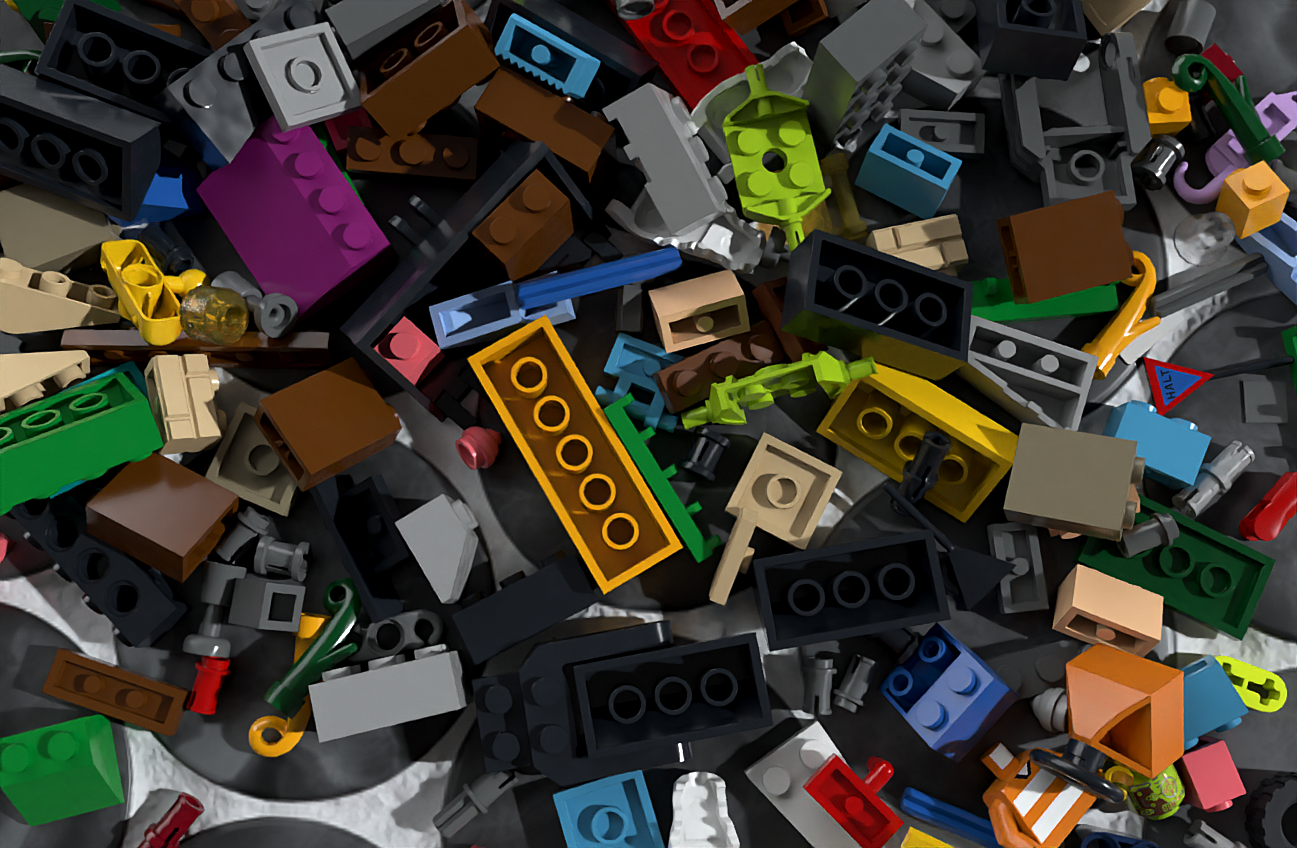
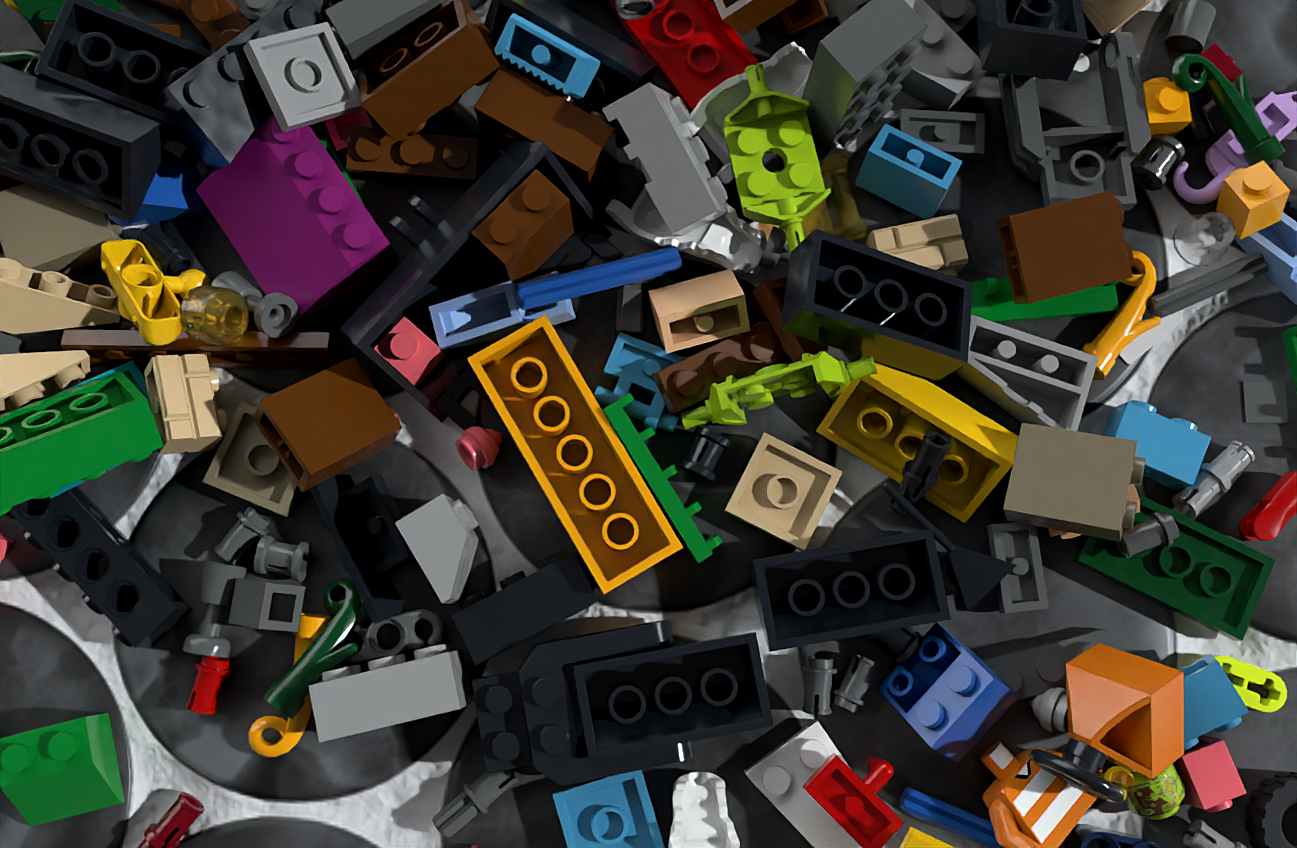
(116, 691): reddish brown plate -> none
(162, 514): reddish brown brick -> none
(735, 557): tan plate -> none
(1108, 611): light nougat brick -> none
(1173, 383): piece -> none

